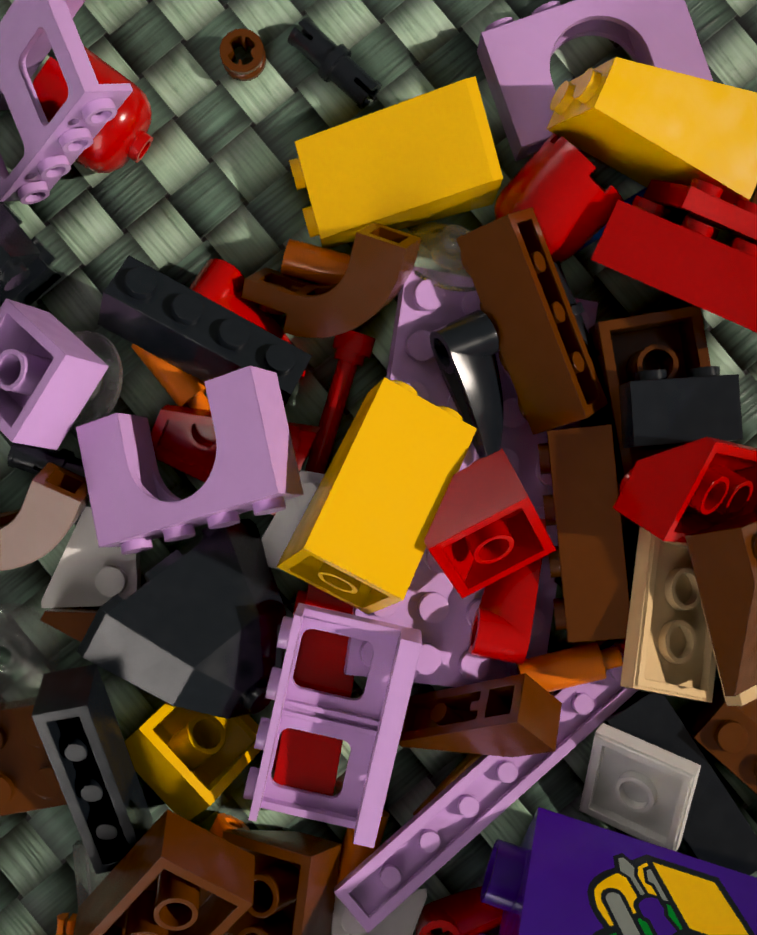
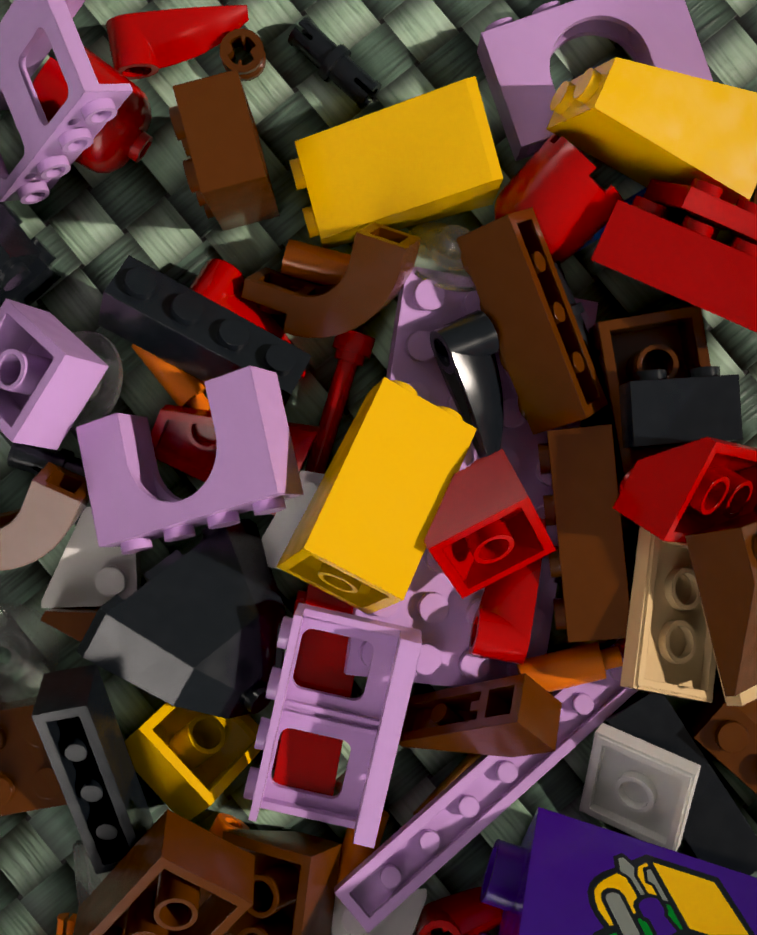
(162, 38): none -> red piece
(224, 149): none -> reddish brown brick

